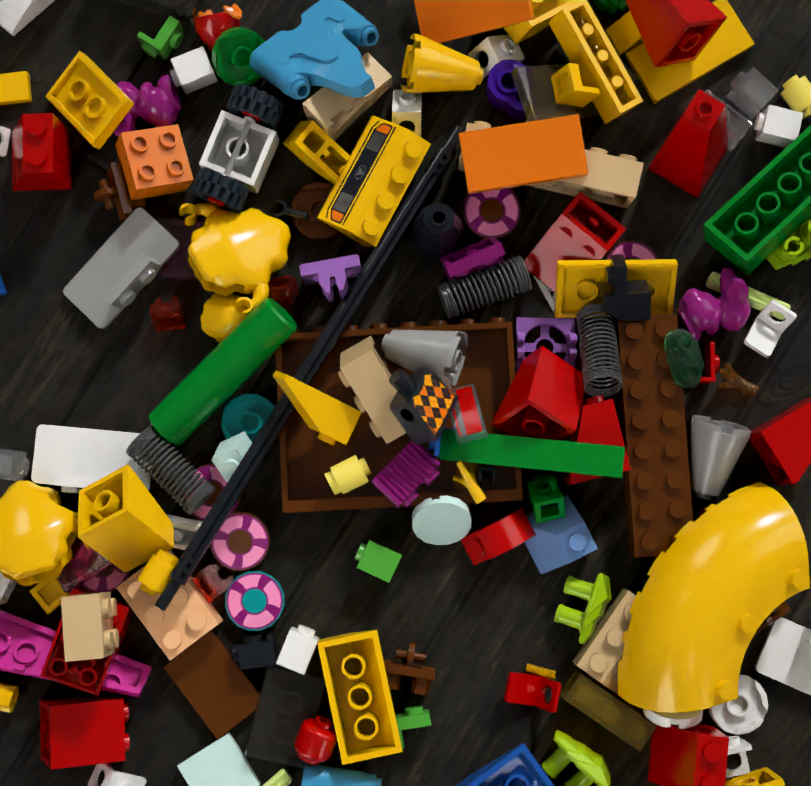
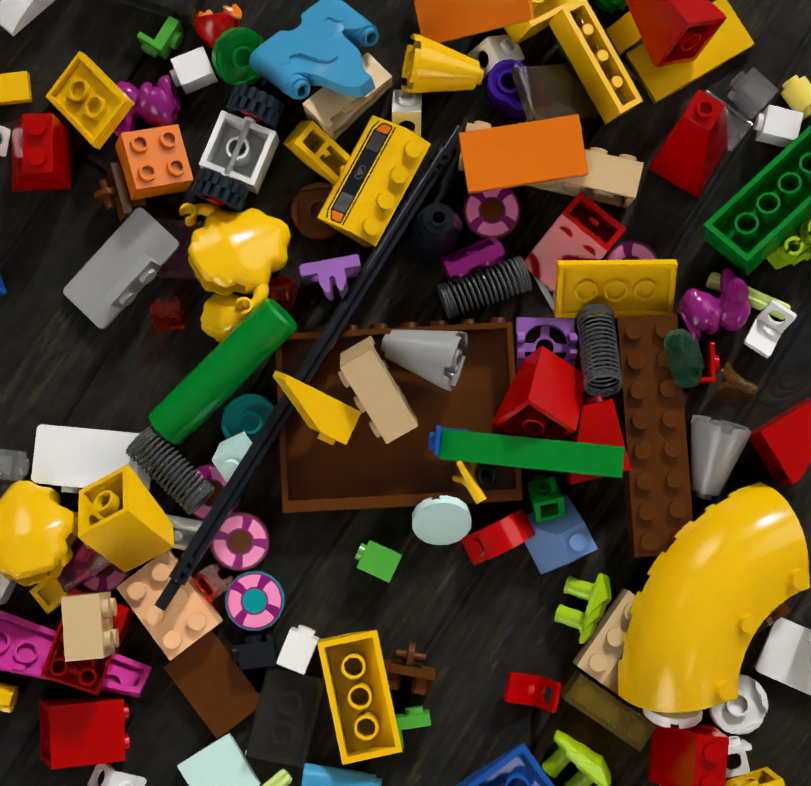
(156, 572): yellow brick -> none
(289, 212): black hand -> none
(315, 740): red head -> none
(348, 475): light yellow brick -> none
(406, 474): magenta brick -> none
(421, 404): black torso -> none
(467, 415): slope -> none
(549, 675): yellow leg -> none
(569, 87): yellow panel -> none
(625, 298): black brick -> none

